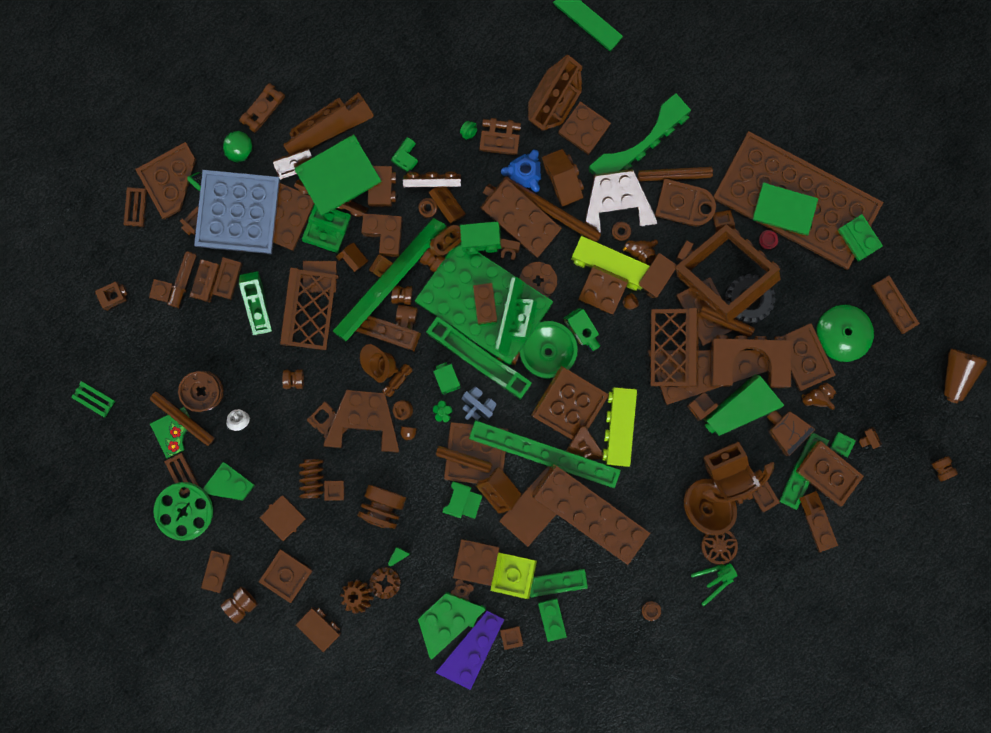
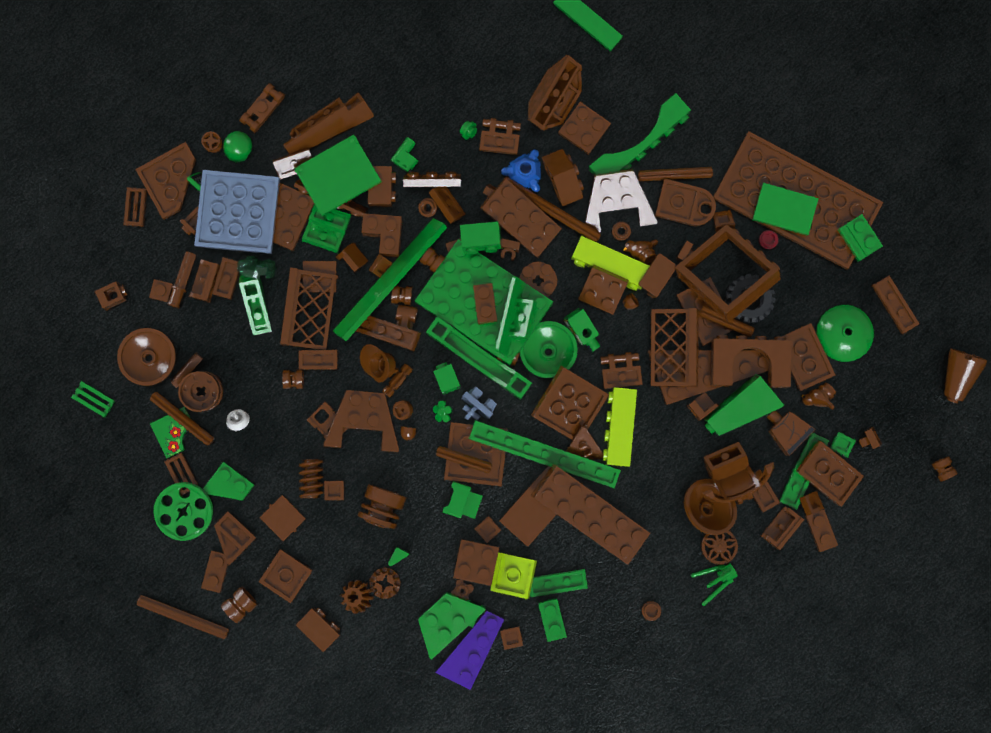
(136, 348): none -> reddish brown dish
(182, 617): none -> reddish brown axle
(186, 369): none -> reddish brown tile
(209, 139): none -> reddish brown wheel
(233, 537): none -> reddish brown wing
(254, 268): none -> clear green plate
(318, 359): none -> reddish brown plate
(445, 241): reddish brown plate -> none
(487, 529): none -> reddish brown tile
(499, 491): reddish brown panel -> none
(623, 376): none -> reddish brown plate
(782, 527): none -> reddish brown hinge

